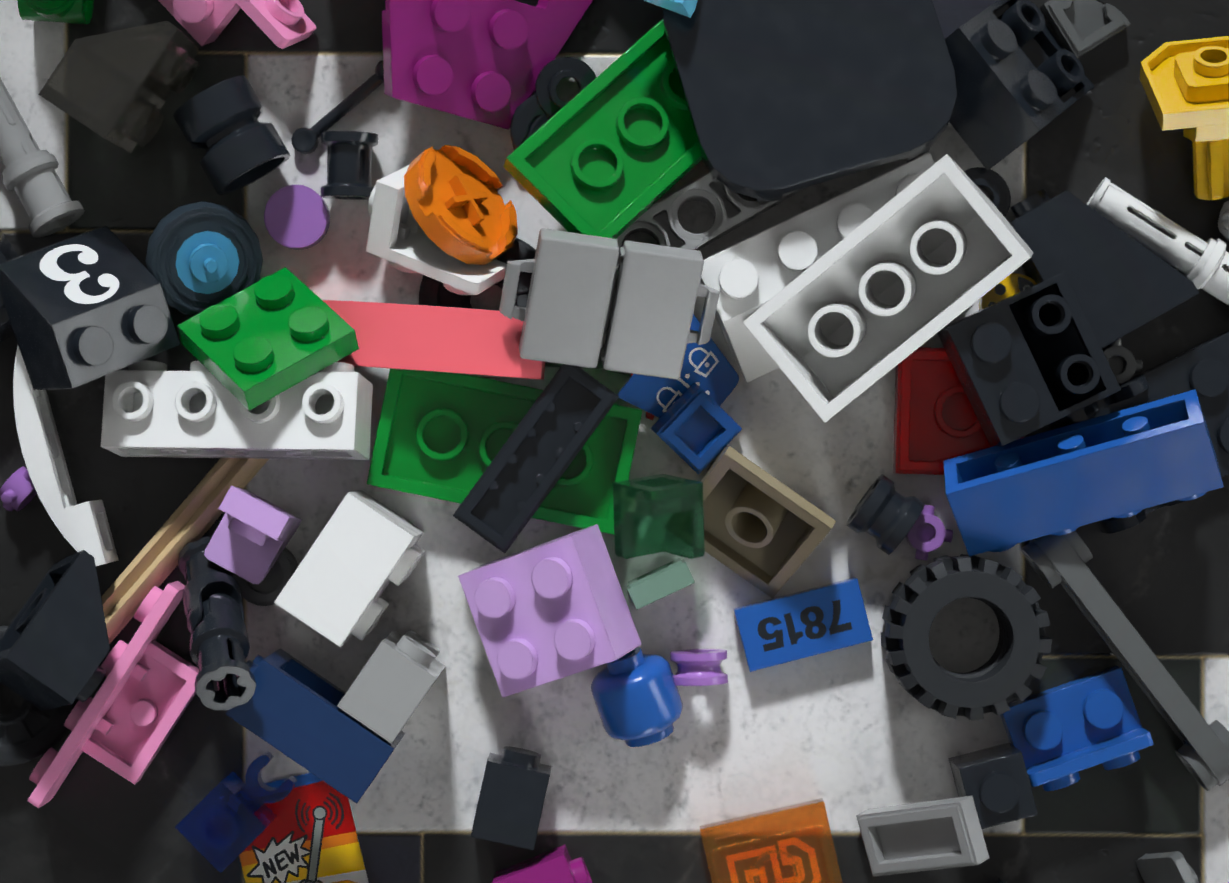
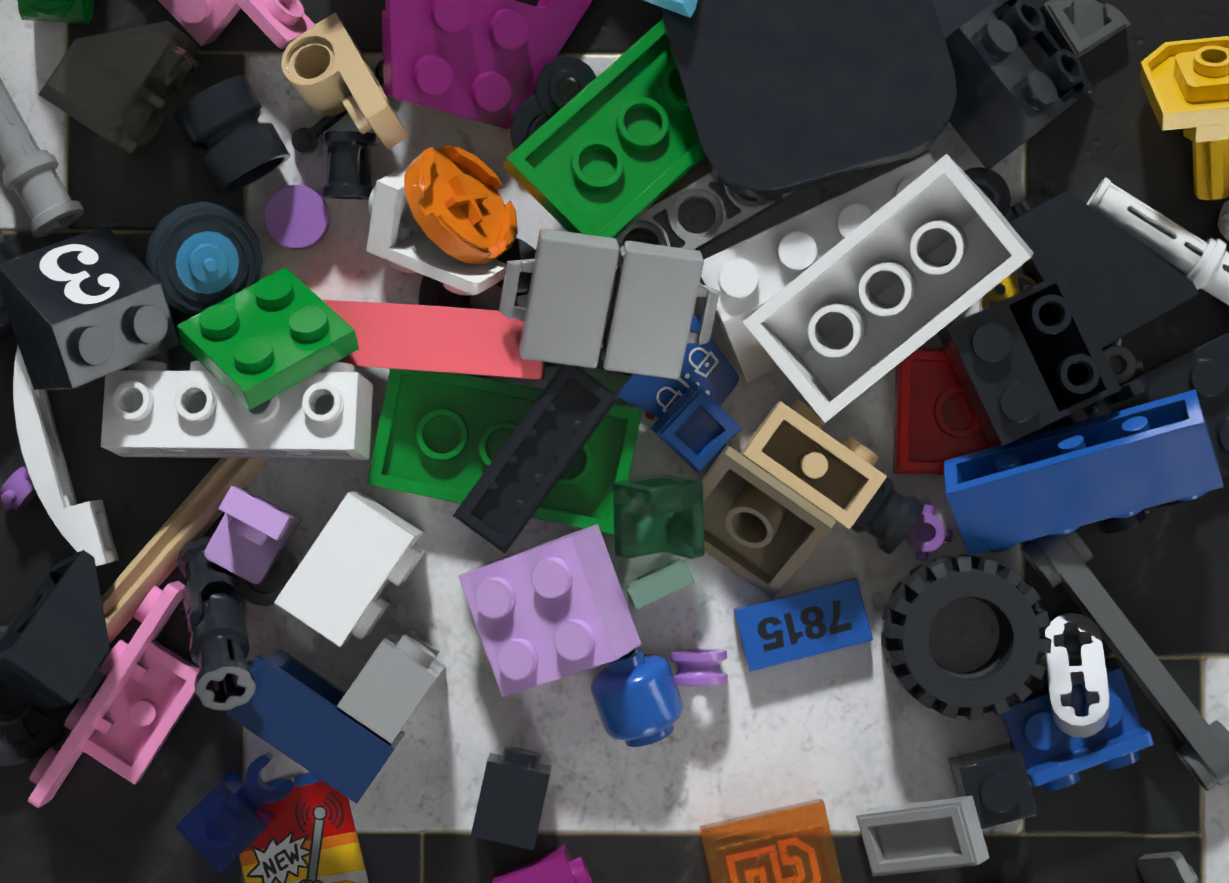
(345, 83): none -> tan plate
(813, 463): none -> tan brick
(1090, 674): none -> beam

